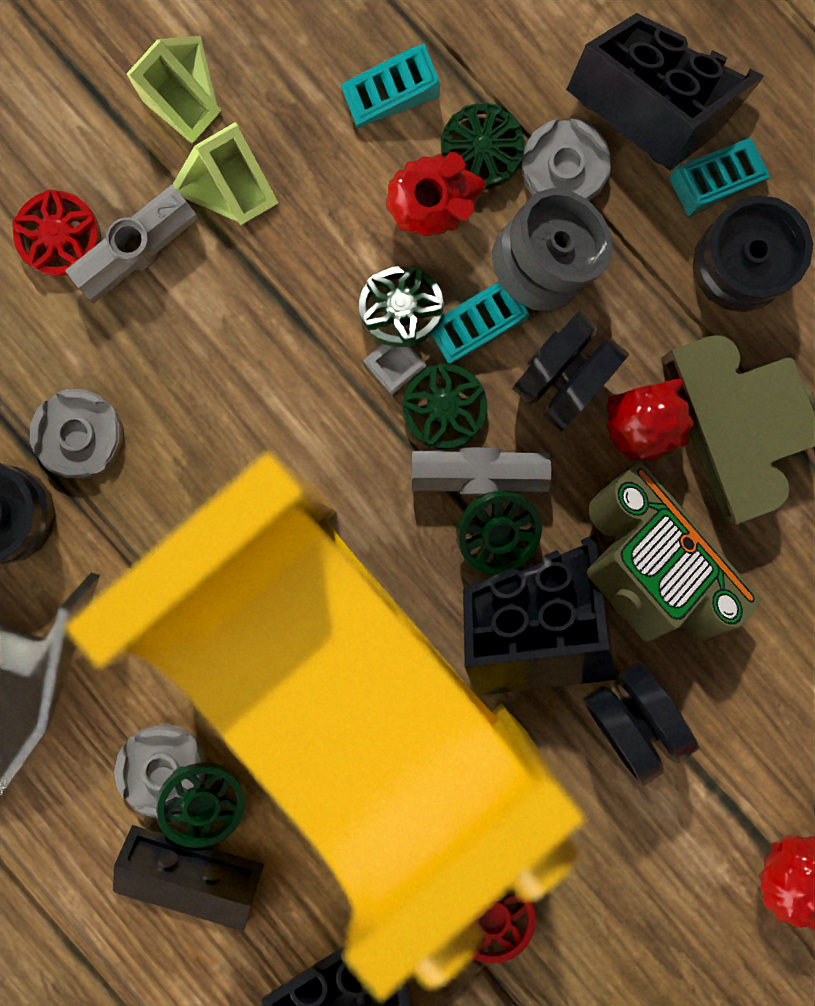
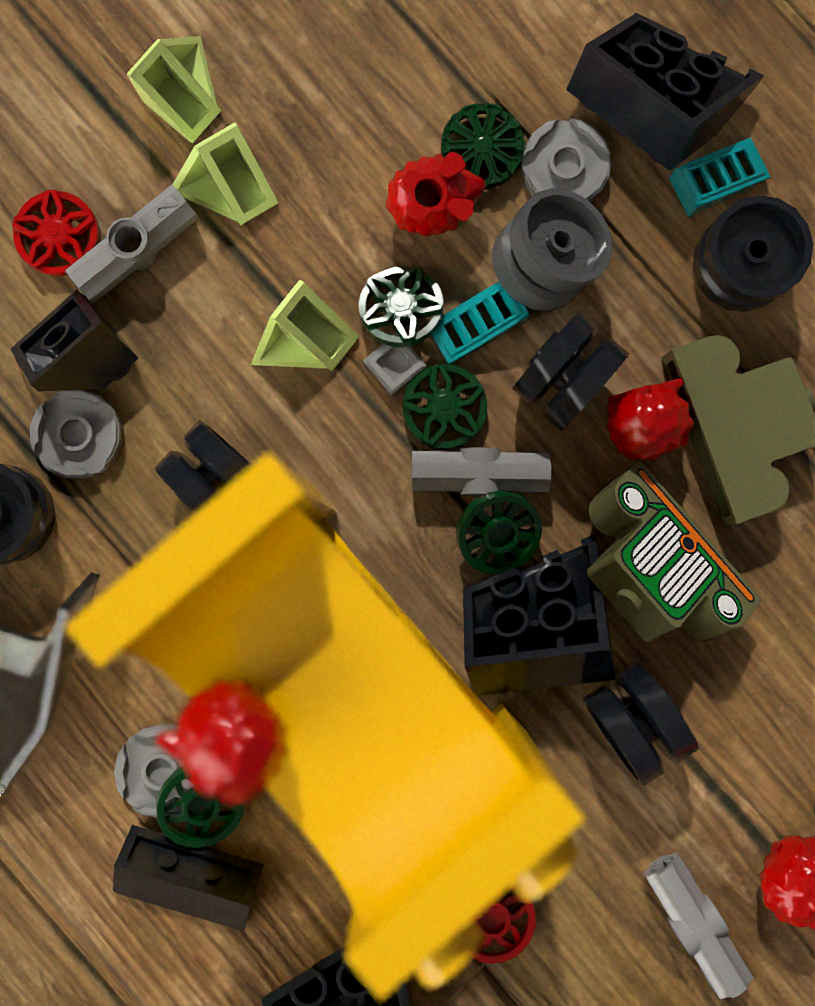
(73, 349): none -> black slope
(217, 468): none -> black wheel
(228, 741): none -> red animal
(304, 333): none -> yellowish green slope
(401, 66): teal slope -> none
(698, 926): none -> light grey piece

